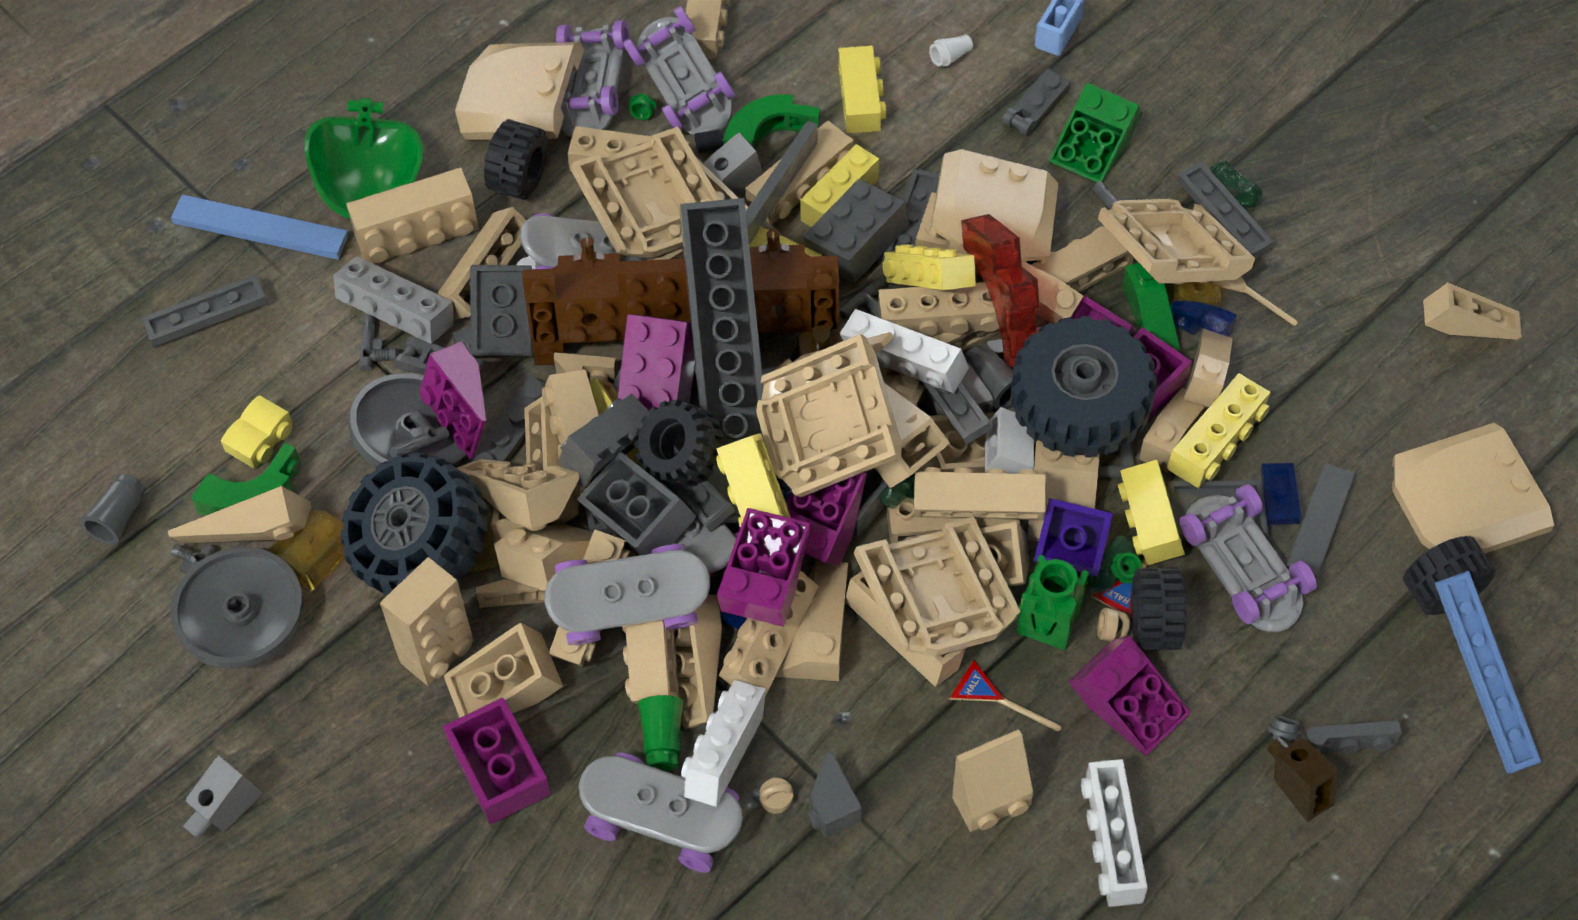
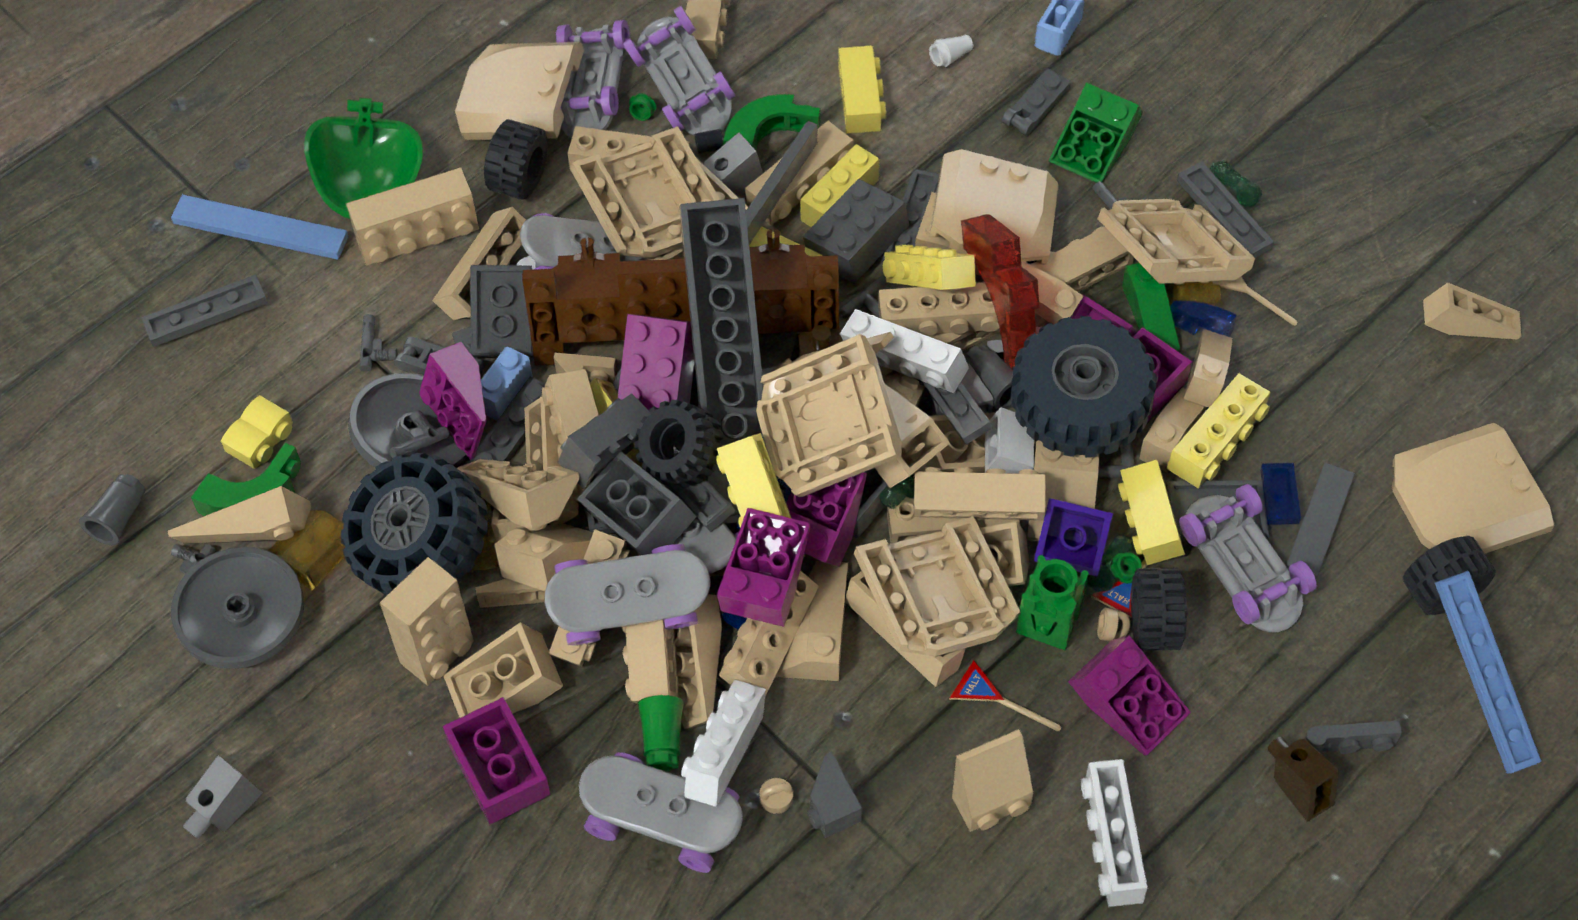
(393, 299): light grey brick -> none
(504, 381): none -> light blue brick
(1285, 727): dark grey plate -> none

